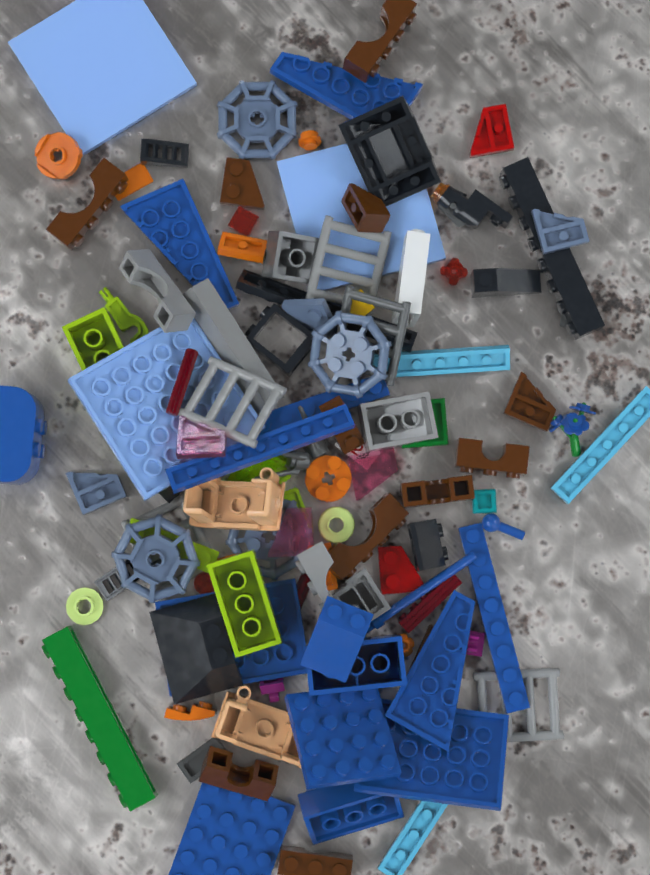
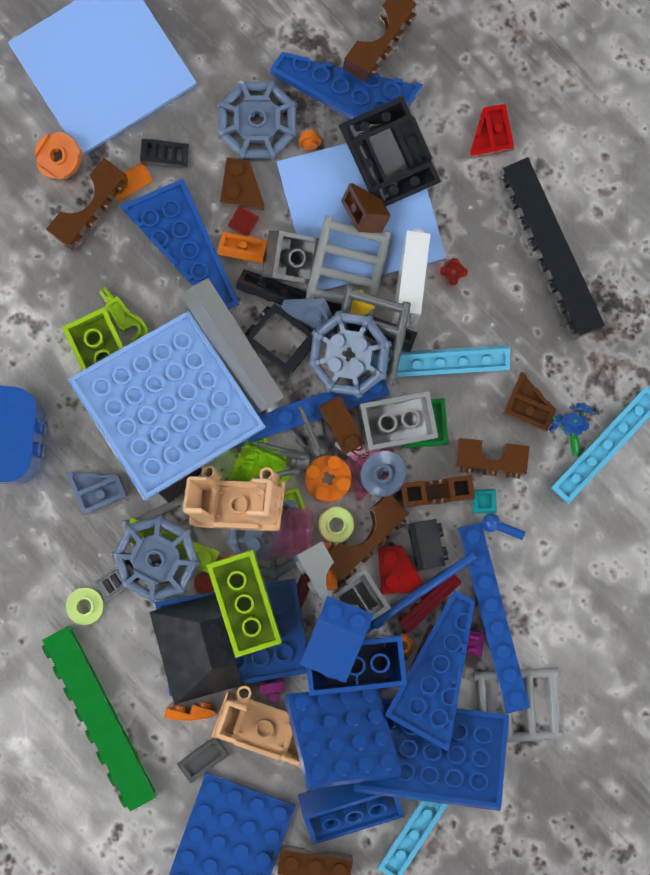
(144, 270): light grey arch -> none
(182, 382): dark red axle -> none
(199, 440): clear pink wing -> none
(234, 373): light grey bar -> none
(252, 781): reddish brown arch -> none
(269, 446): blue plate -> none
(376, 467): none -> sand blue dish
(469, 211): black plate -> none
(504, 282): black slope -> none
(558, 231): sand blue wing -> none

